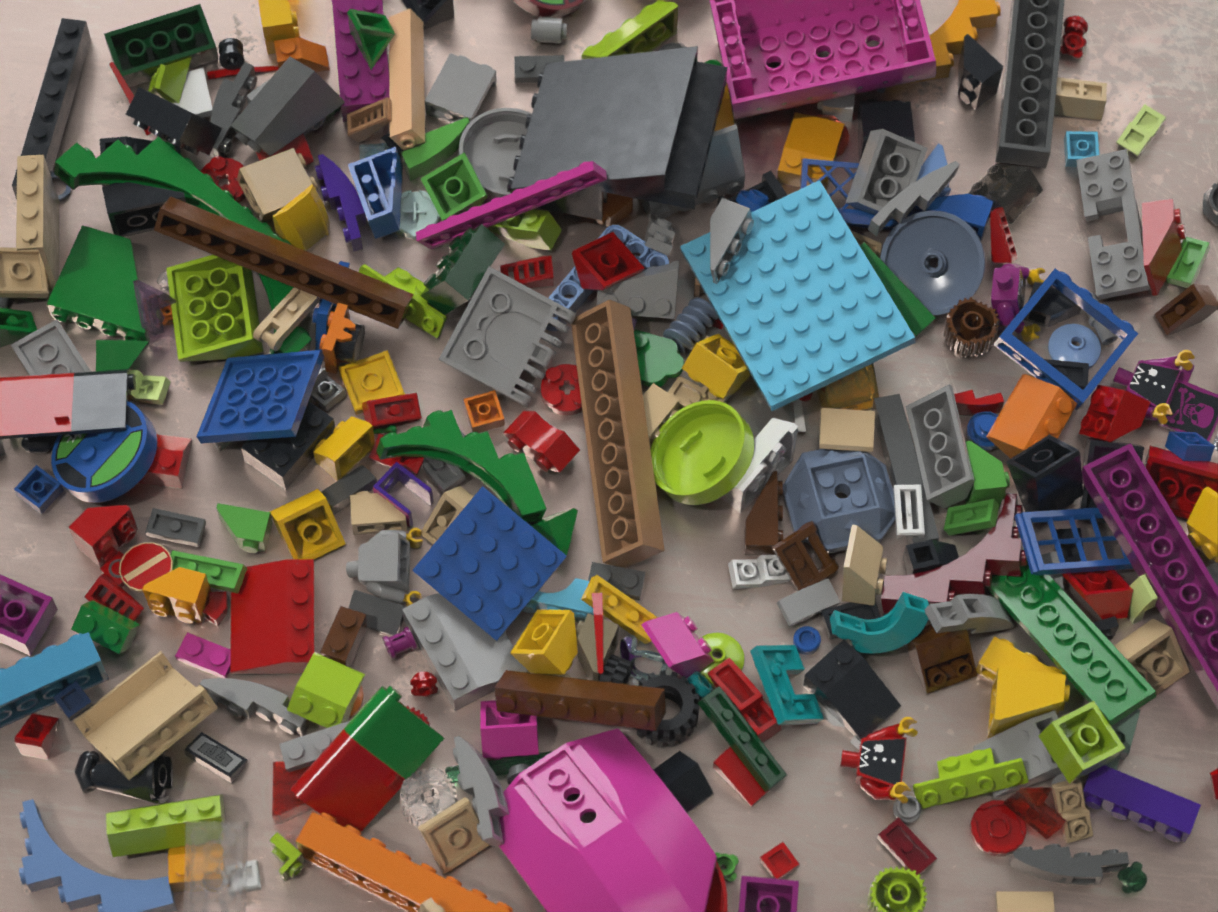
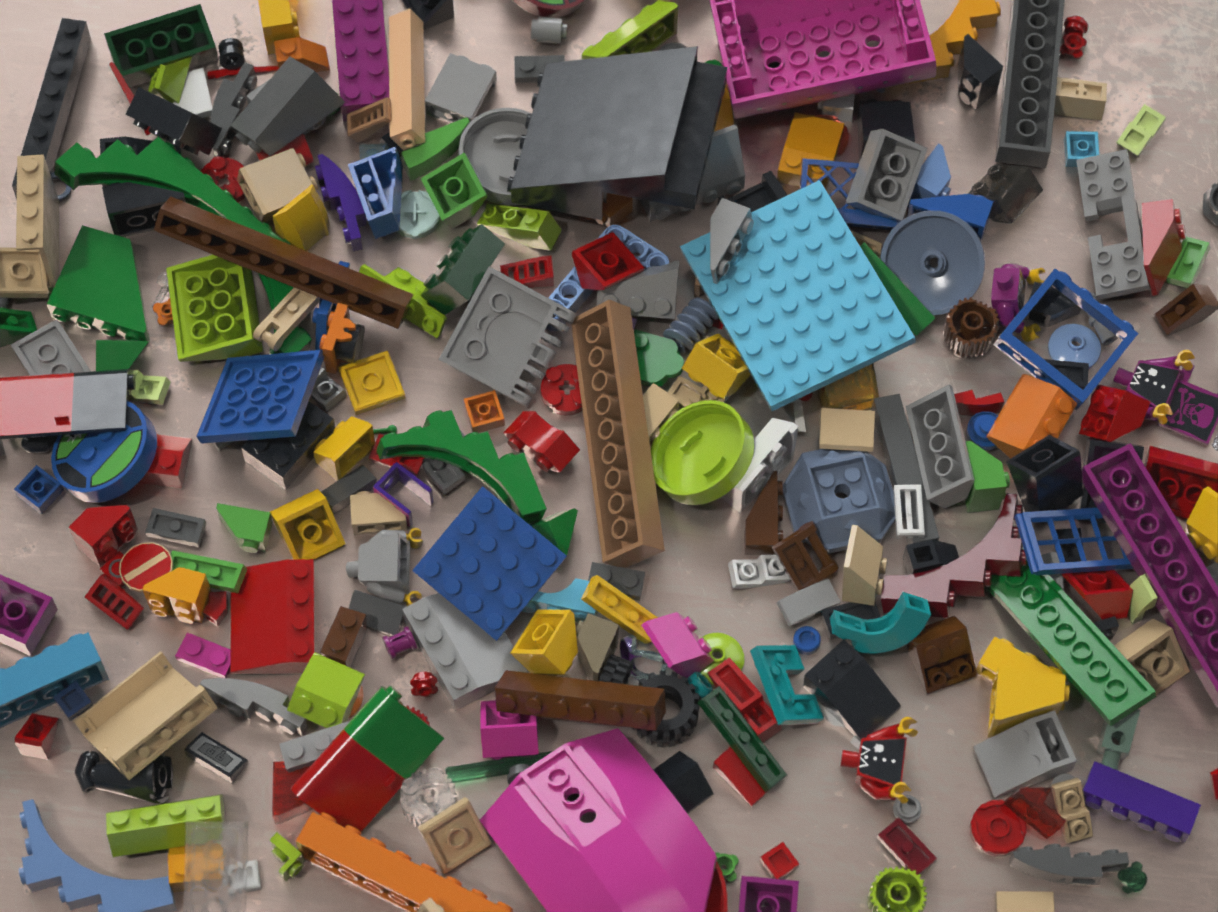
(105, 626): green brick -> none
(149, 304): slope -> none
(371, 33): green slope -> none
(392, 410): red slope -> none
(445, 512): tan slope -> none
(481, 782): light grey slope -> none
(513, 204): dark pink plate -> none
(597, 600): red sticker -> none
(659, 235): light grey slope -> none
(752, 199): blue plate -> none
(919, 193): light grey slope -> none
(968, 777): lime bracket -> none
(970, 612): light grey slope -> none
(971, 517): bright green plate -> none
(1001, 240): red slope -> none
(1081, 742): lime brick -> none
(1189, 446): blue piece -> none

